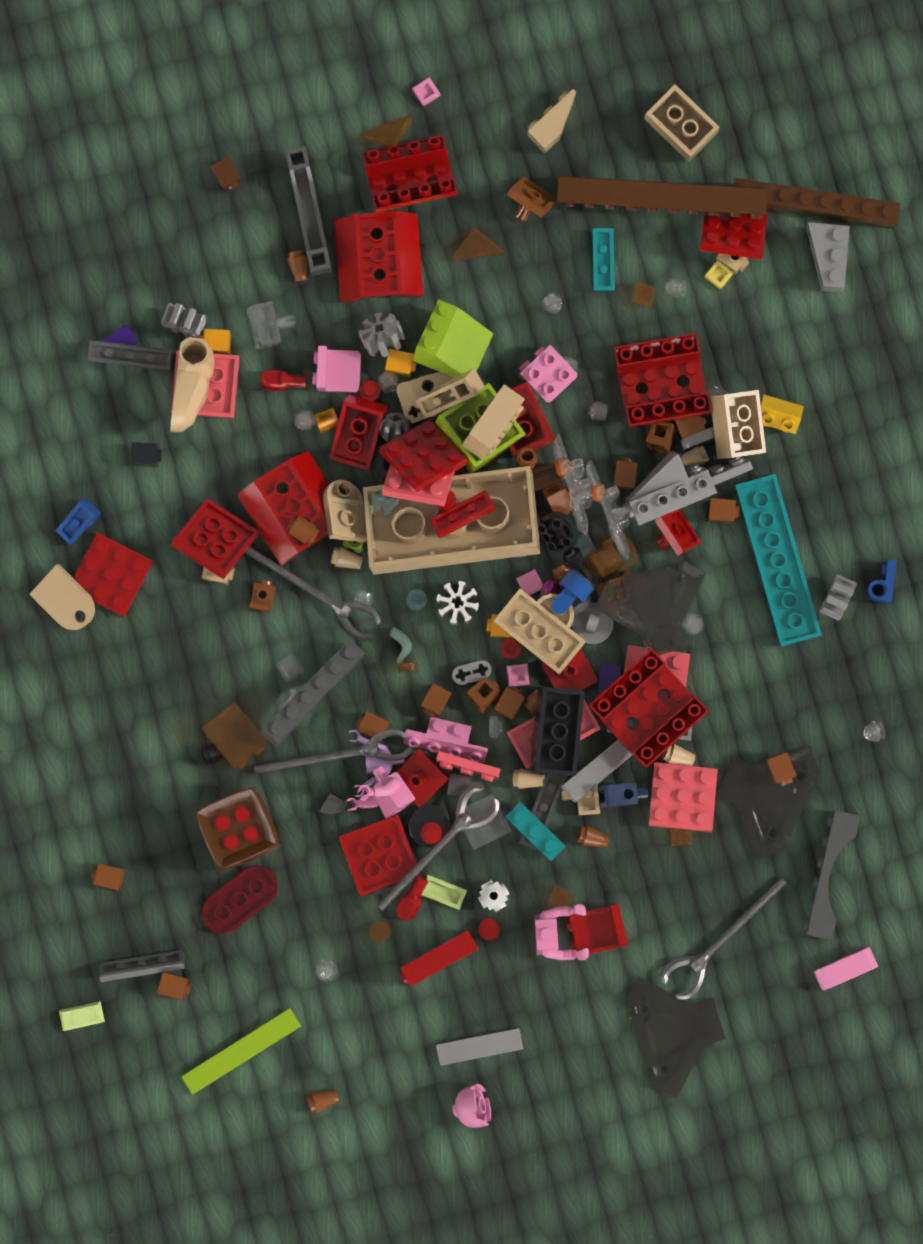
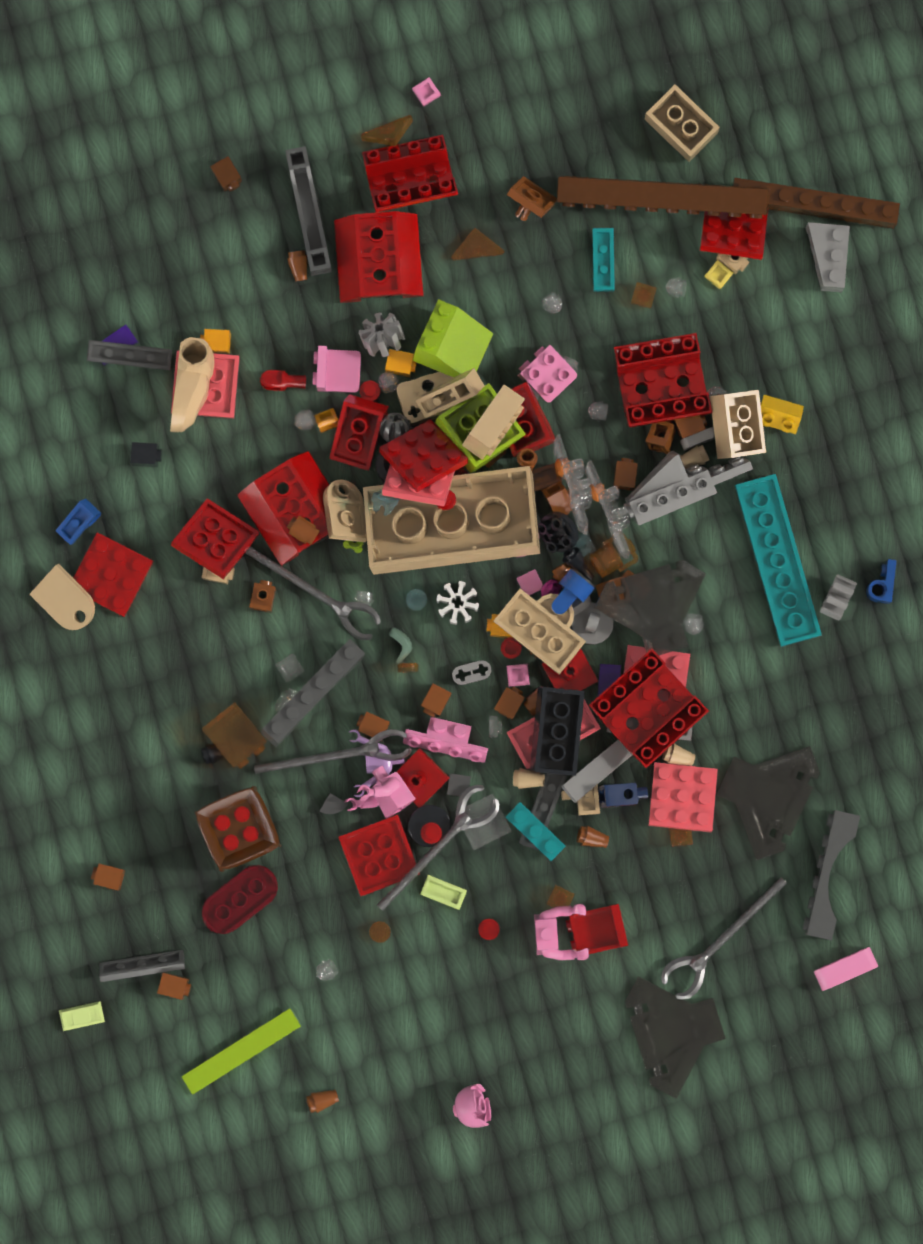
(183, 320): light grey gear -> none
(266, 325): clear brick -> none
(344, 558): tan cone -> none
(410, 900): red arm -> none
(438, 959): red piece -> none
(462, 514): red tile -> none
(467, 766): coral plate -> none
(479, 1046): light grey tile -> none
(483, 687): dark orange brick -> none
(490, 887): white brick -> none
(550, 127): tan slope -> none
(676, 532): red tile -> none
(722, 510): dark orange brick -> none
(781, 769): dark orange brick -> none
(874, 732): clear plate -> none

